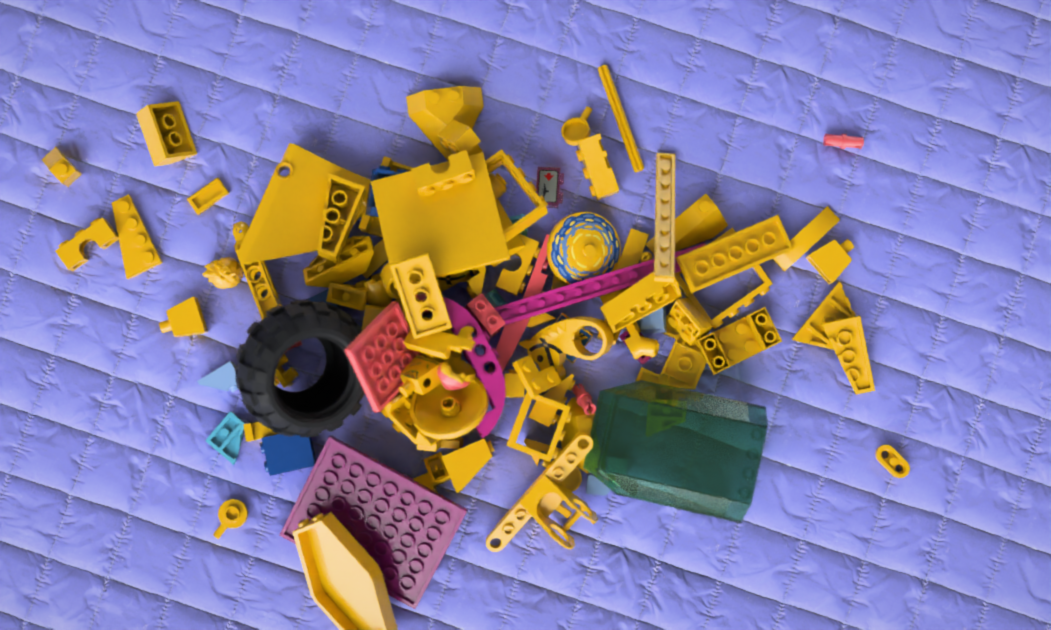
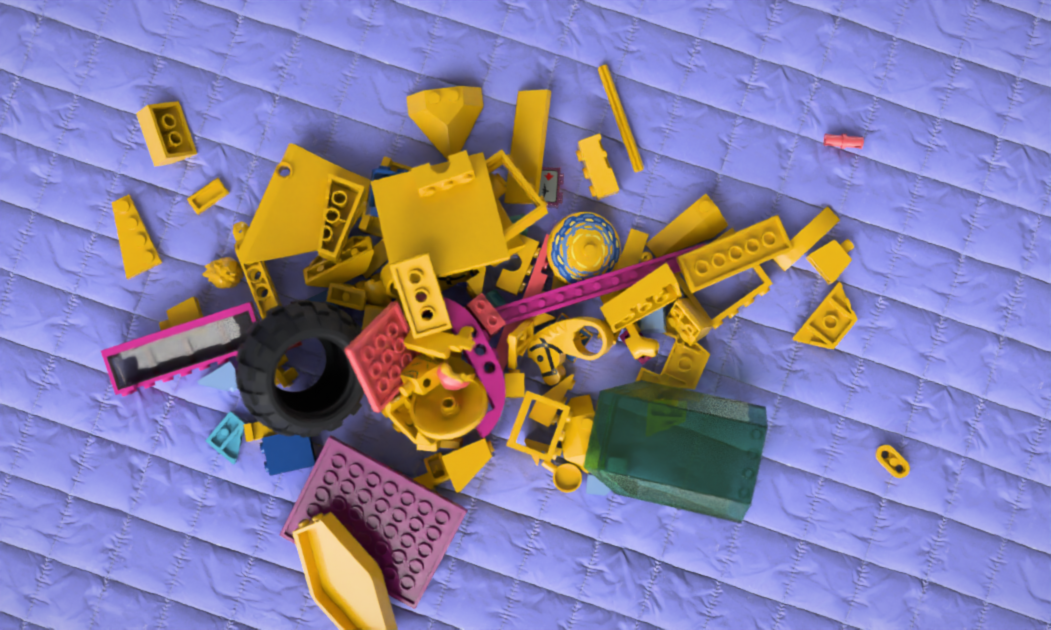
(61, 167): yellow slope -> none
(72, 251): yellow arch -> none
(178, 349): none -> clear smoke window
(231, 514): yellow piece -> none
(459, 137): yellow brick -> none
(519, 341): none -> yellow wing
(528, 141): none -> yellow tile
(533, 380): yellow plate -> none
(545, 497): yellow piece -> none
(577, 128): yellow piece -> none
(584, 399): coral pin -> none
(664, 218): yellow tile -> none
(739, 340): yellow slope -> none
(850, 347): yellow wing -> none

